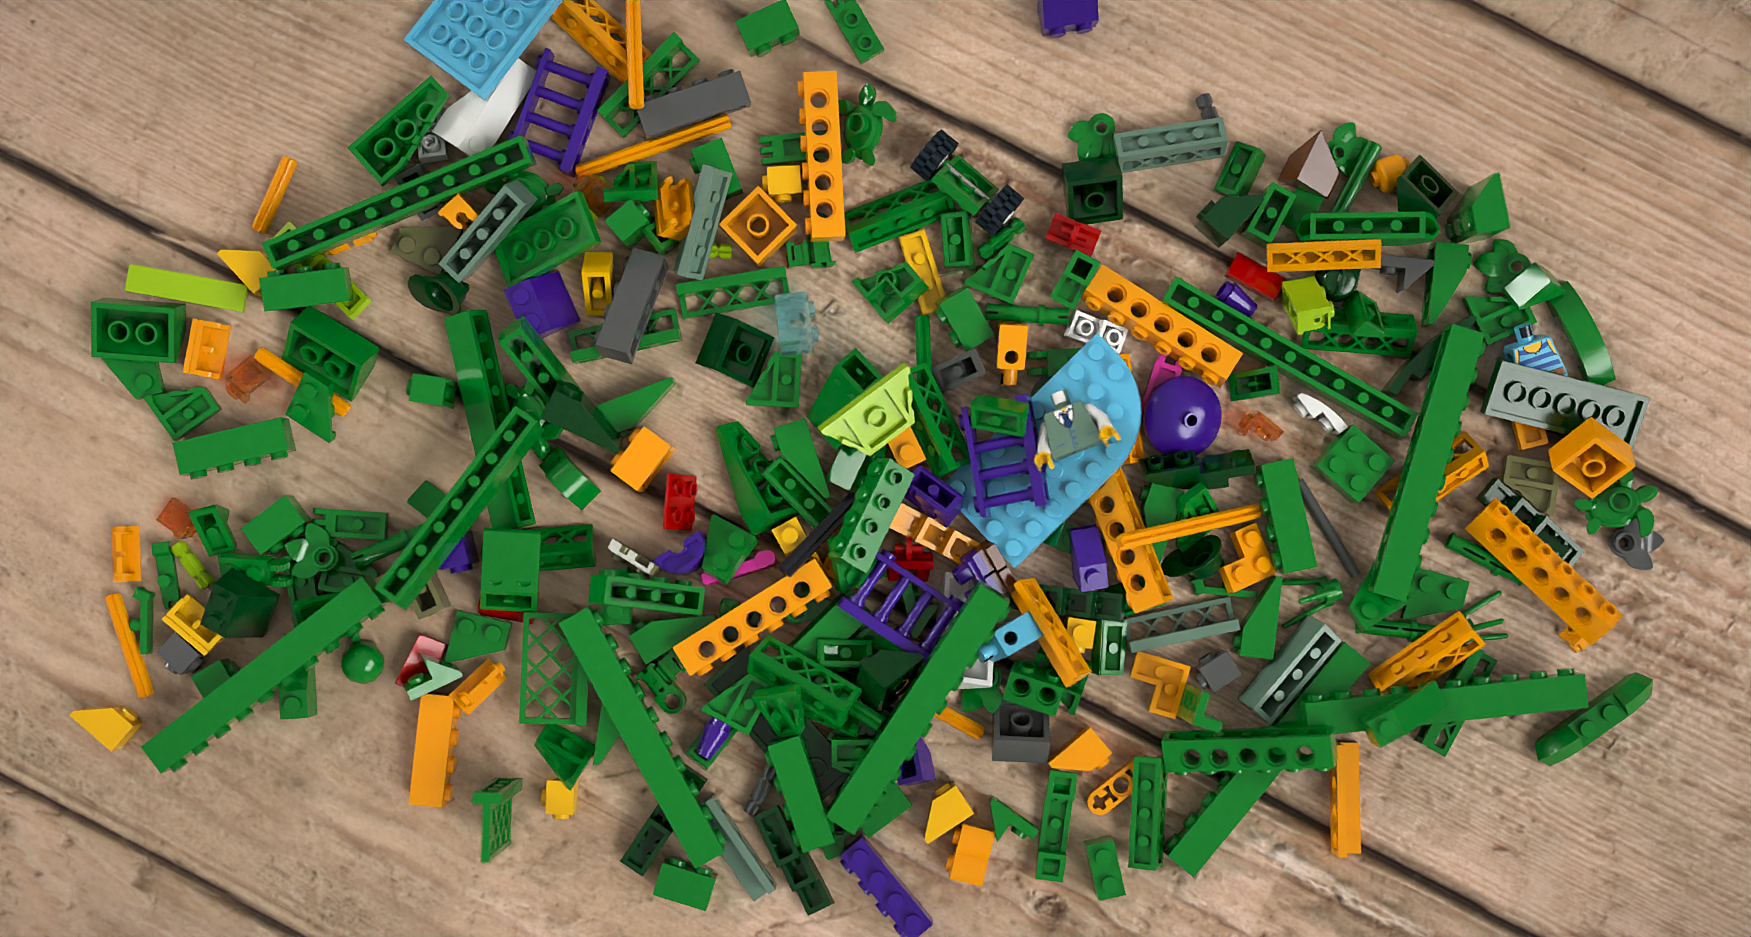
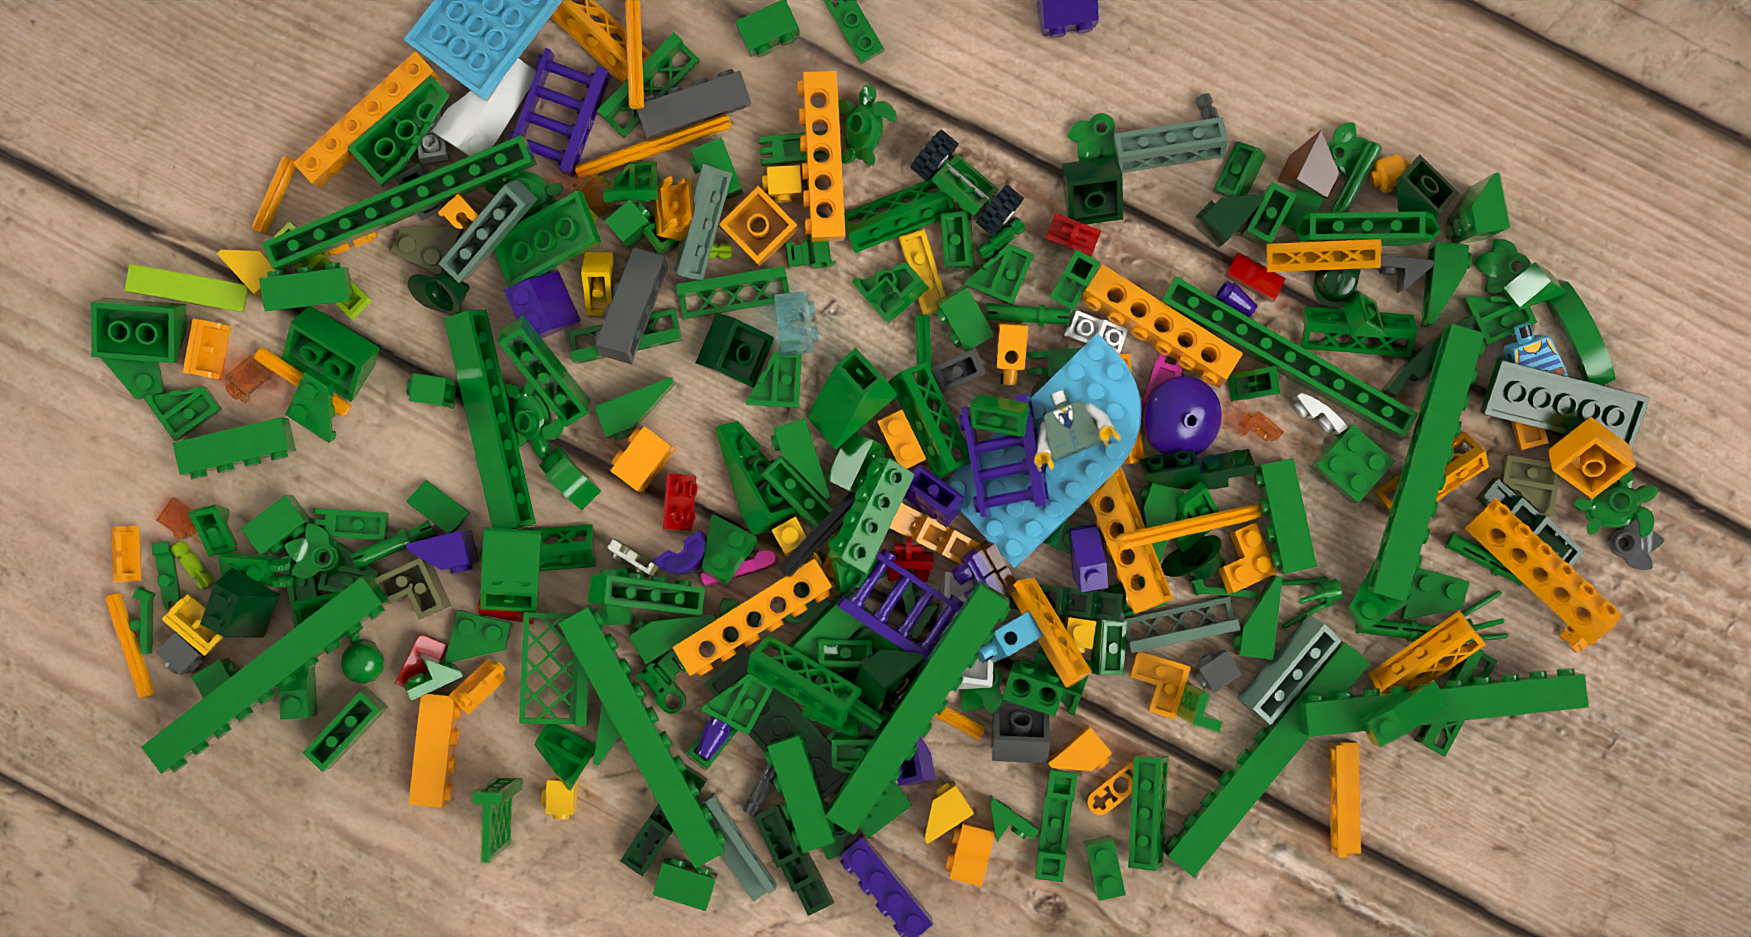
(109, 725): yellow slope -> none
(330, 152): none -> light orange brick
(345, 730): none -> green brick
(460, 508): green brick -> none
(577, 414): dark green slope -> none
(782, 708): green wing -> none
(875, 414): lime wing -> none
(1260, 740): green brick -> none
(1306, 304): lime hinge -> none
(1328, 530): dark grey bar -> none
(1592, 722): green brick -> none

